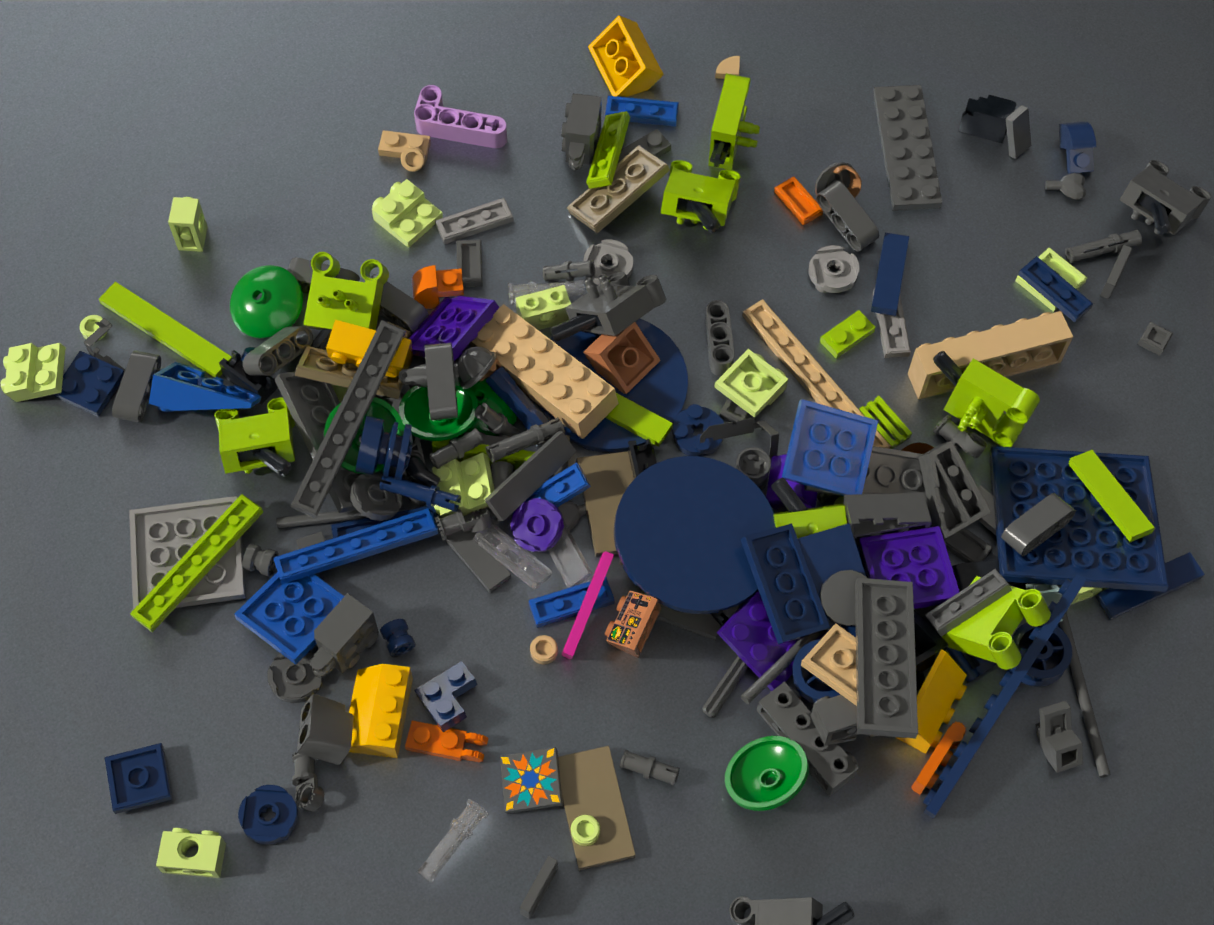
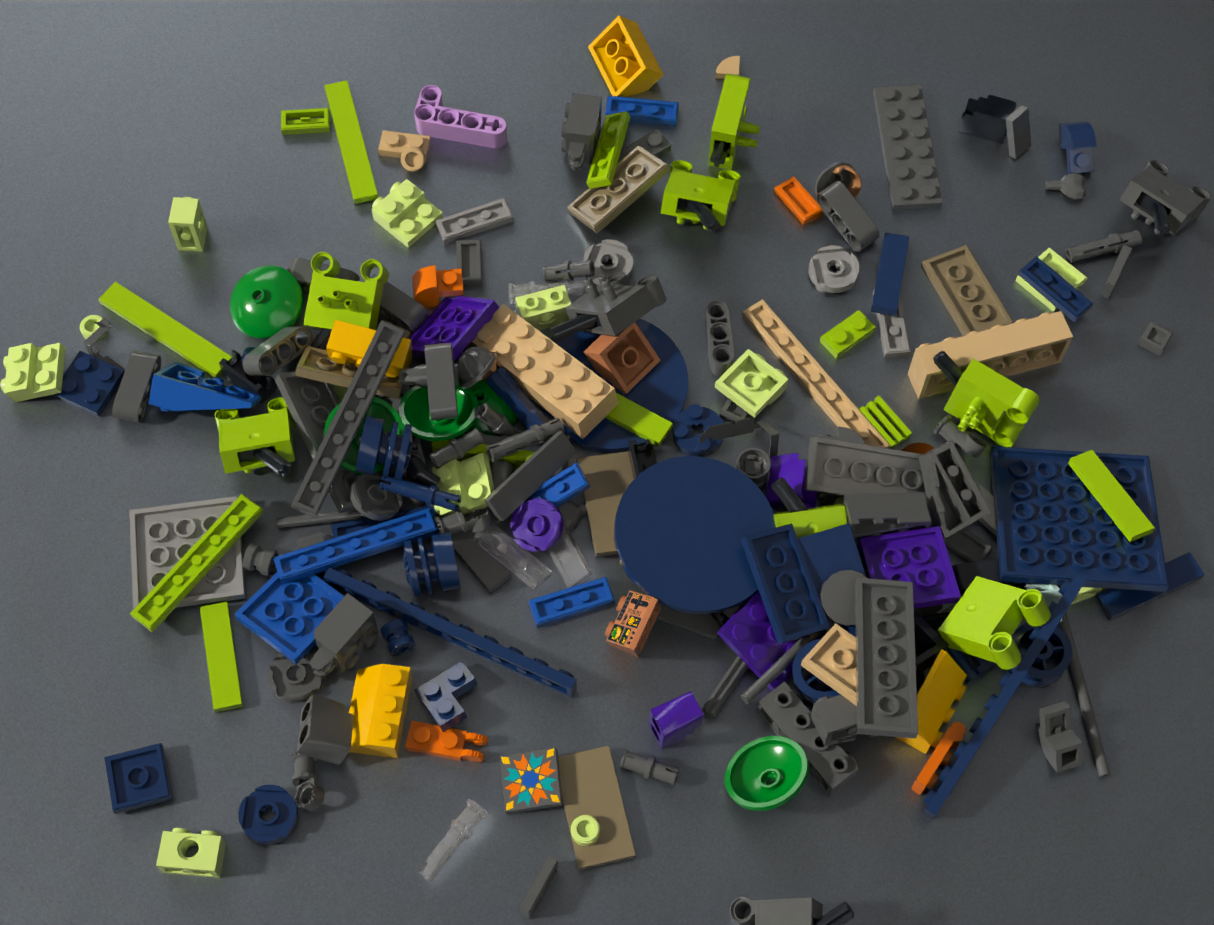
(221, 657): none -> lime tile
(304, 124): none -> lime tile
(351, 142): none -> lime tile
(431, 565): none -> dark blue wheel
(461, 635): none -> dark blue plate
(543, 649): tan tile -> none
(587, 605): dark pink tile -> none
(675, 719): none -> dark purple piece
(829, 449): blue plate -> none
(965, 291): none -> dark tan tile
(968, 602): dark grey tile -> none
(1038, 524): dark grey beam -> none

